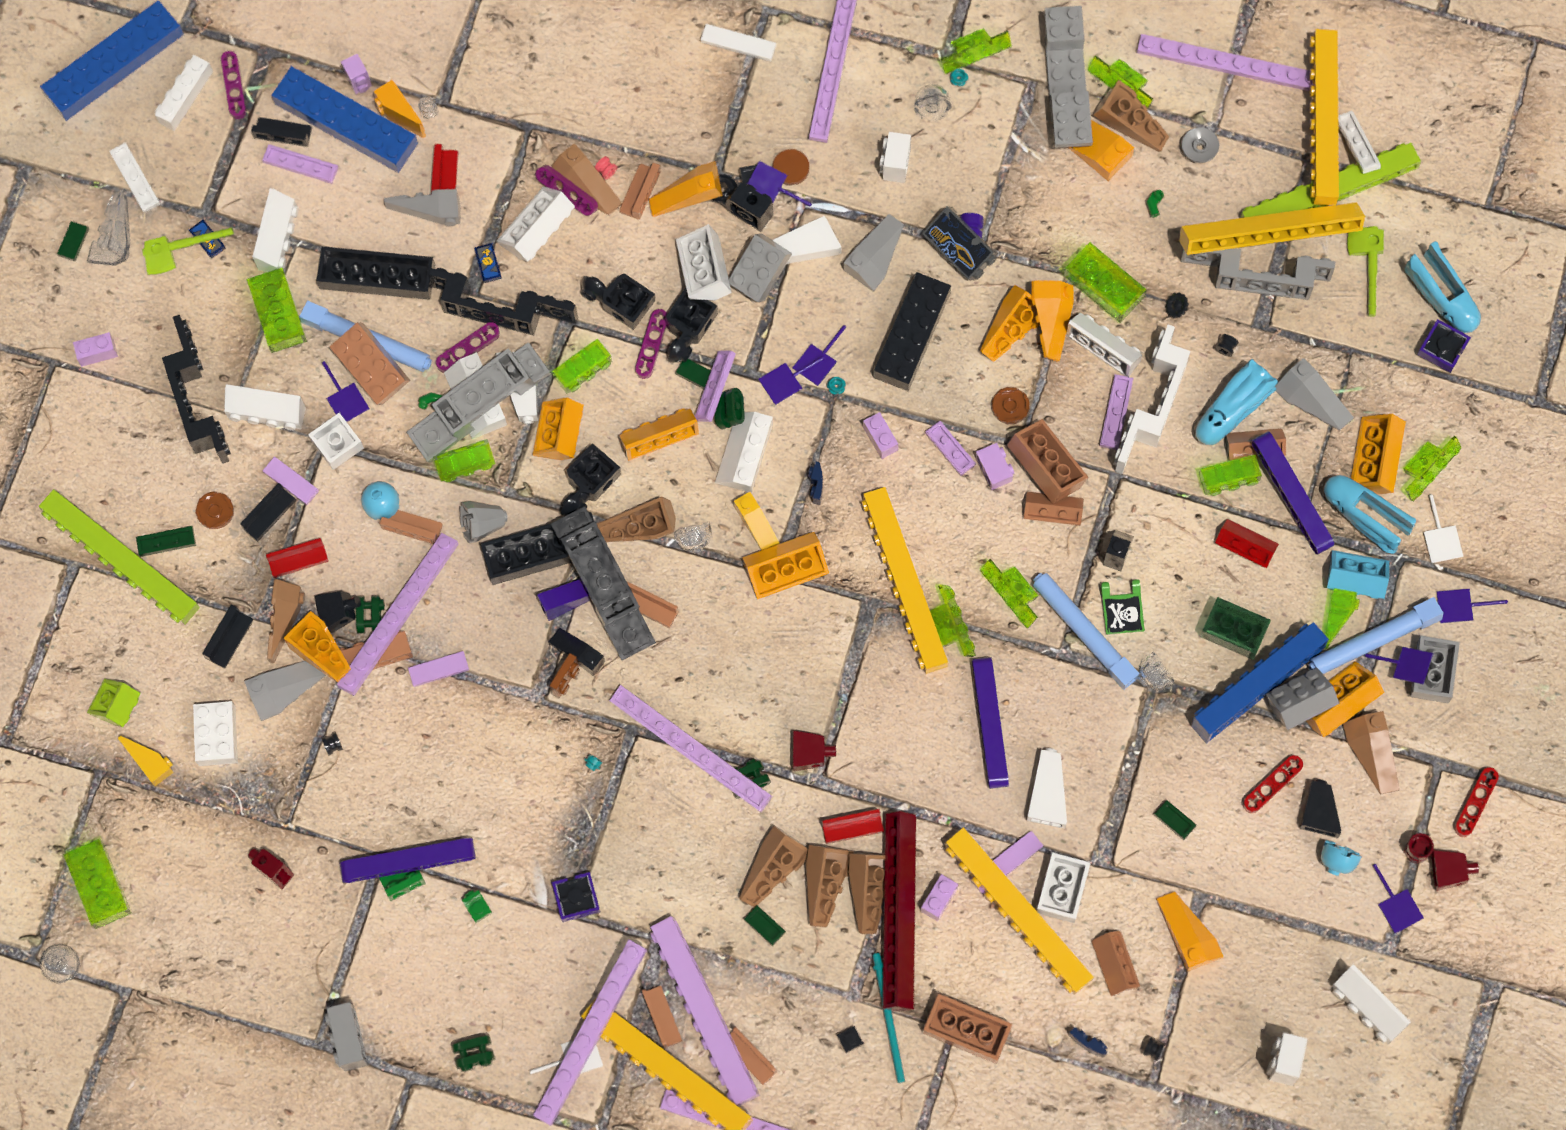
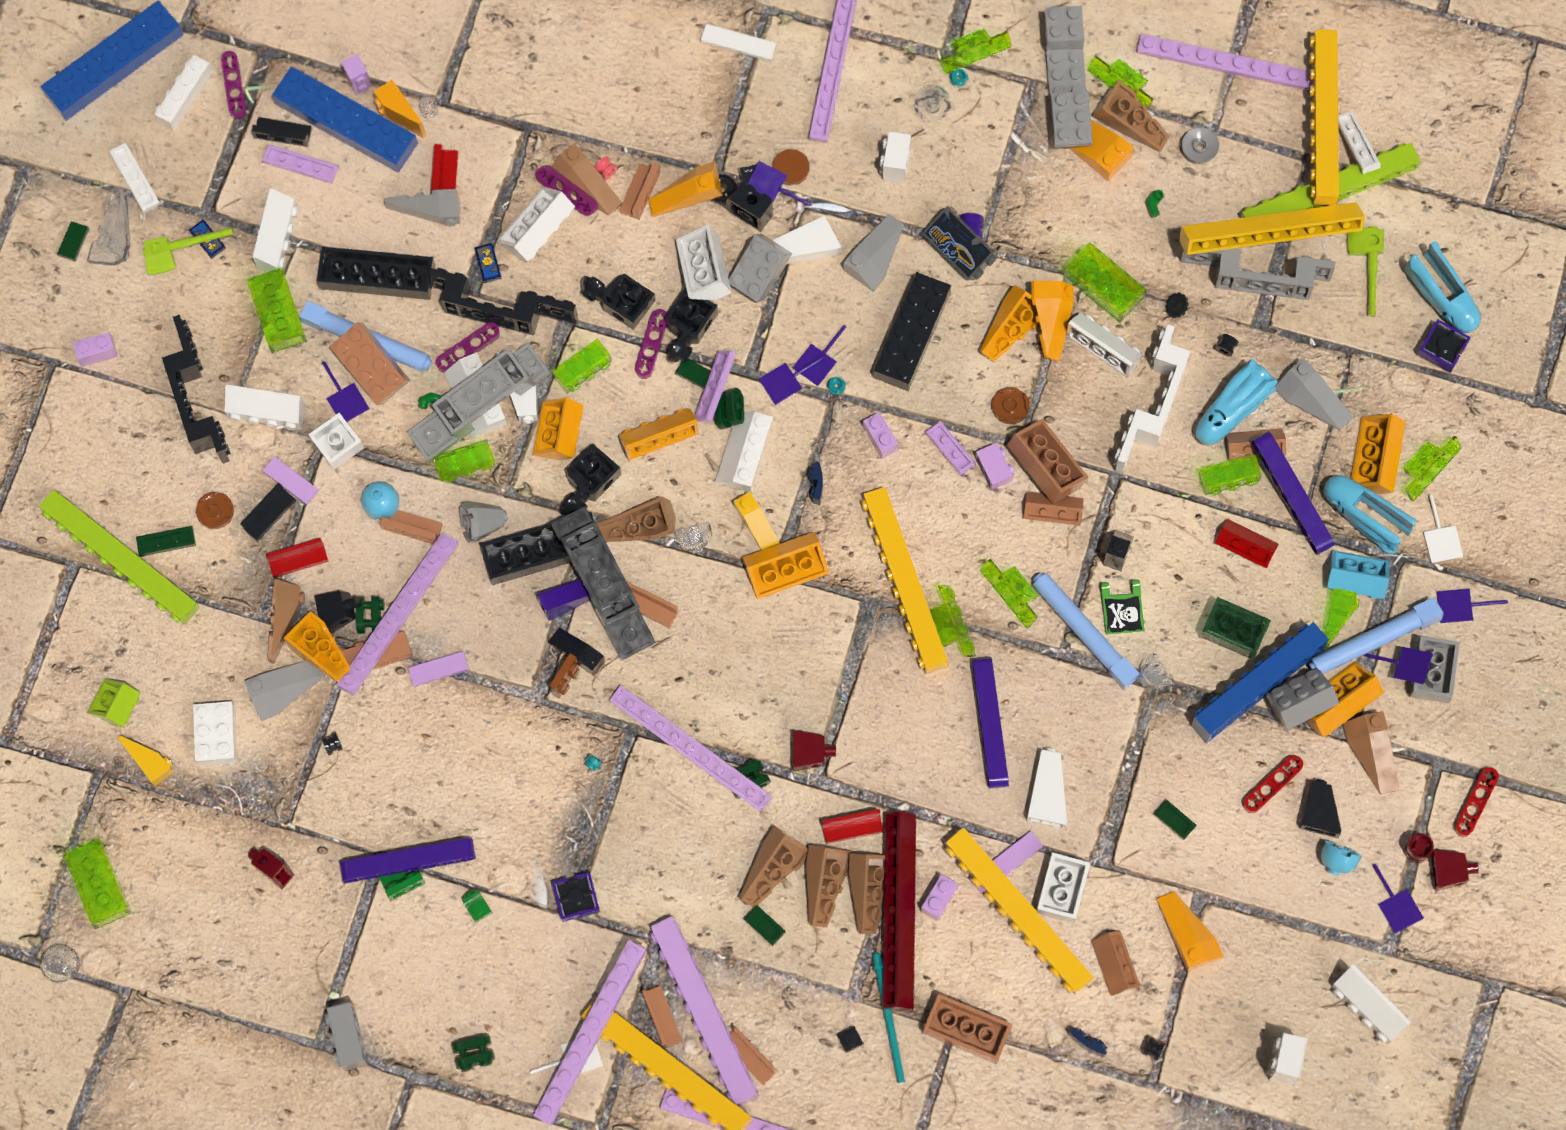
(227, 637): black panel -> none
(1116, 412): lavender tile -> none

